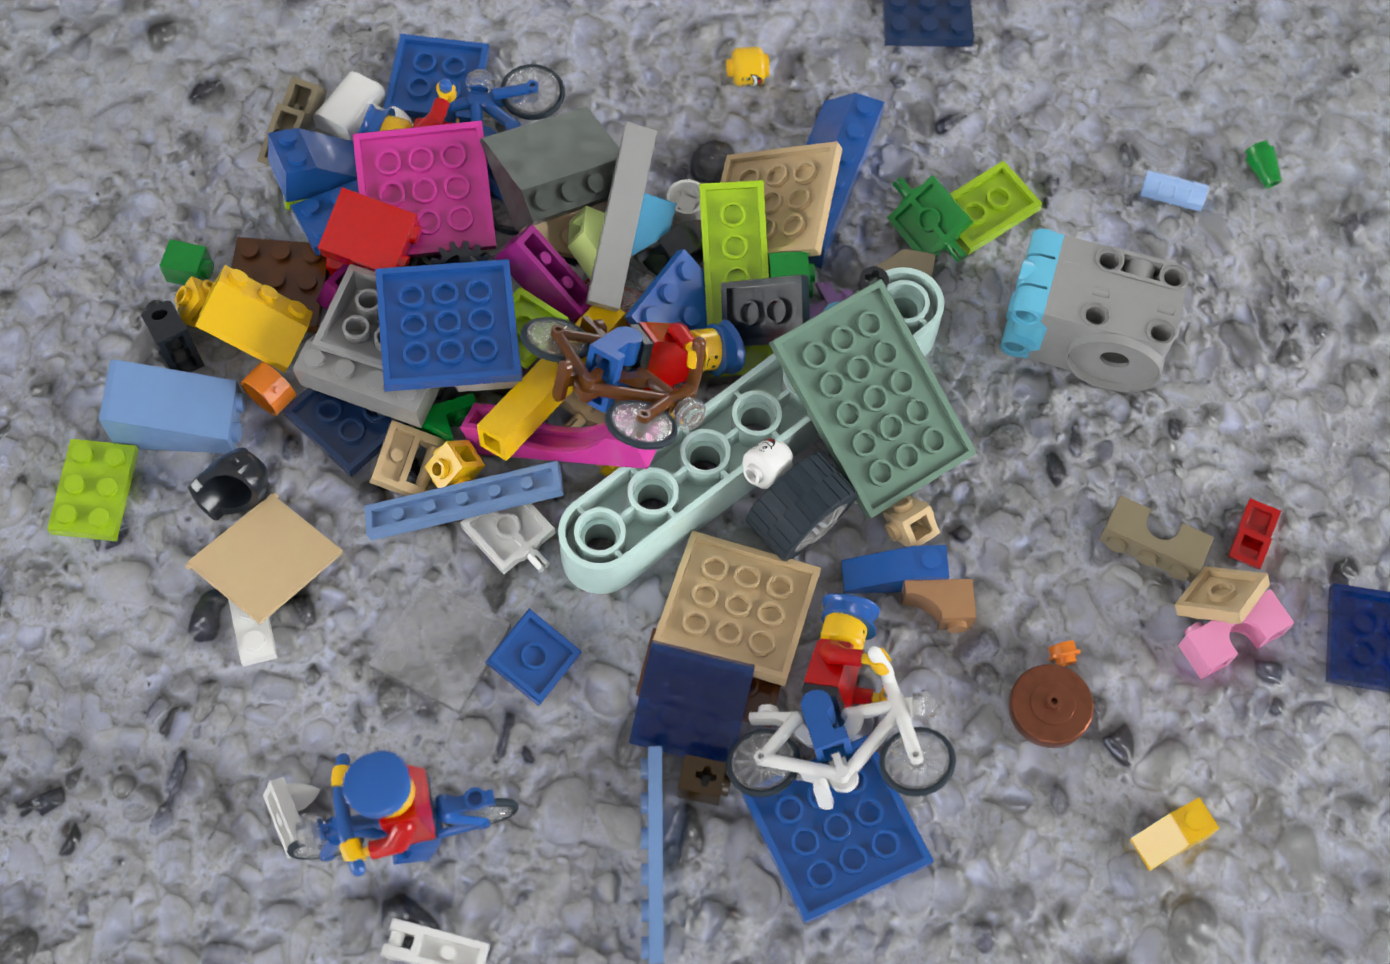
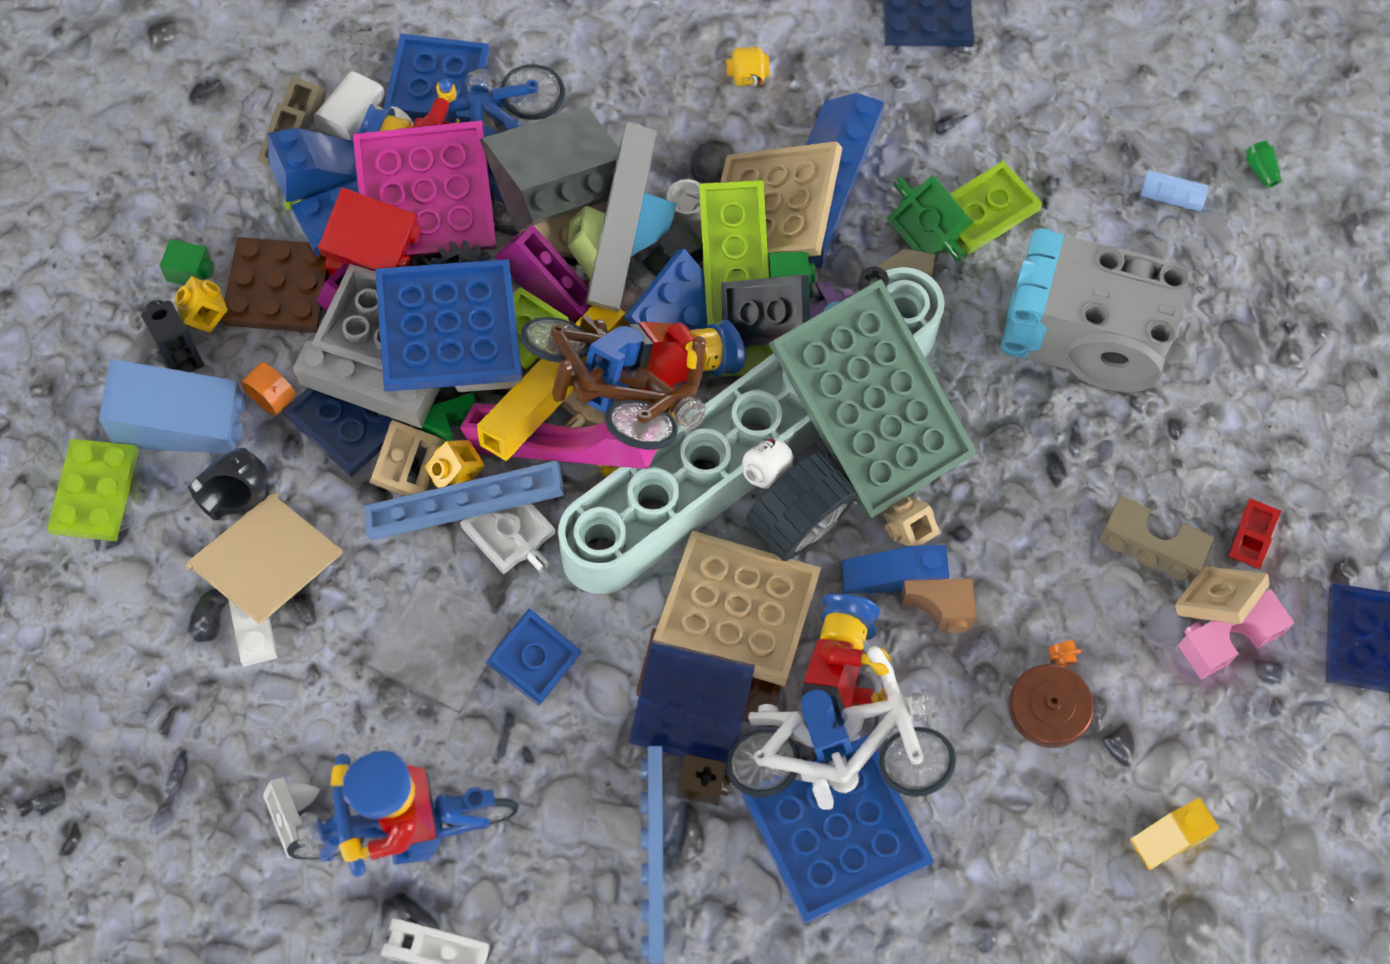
(254, 318): yellow slope -> none

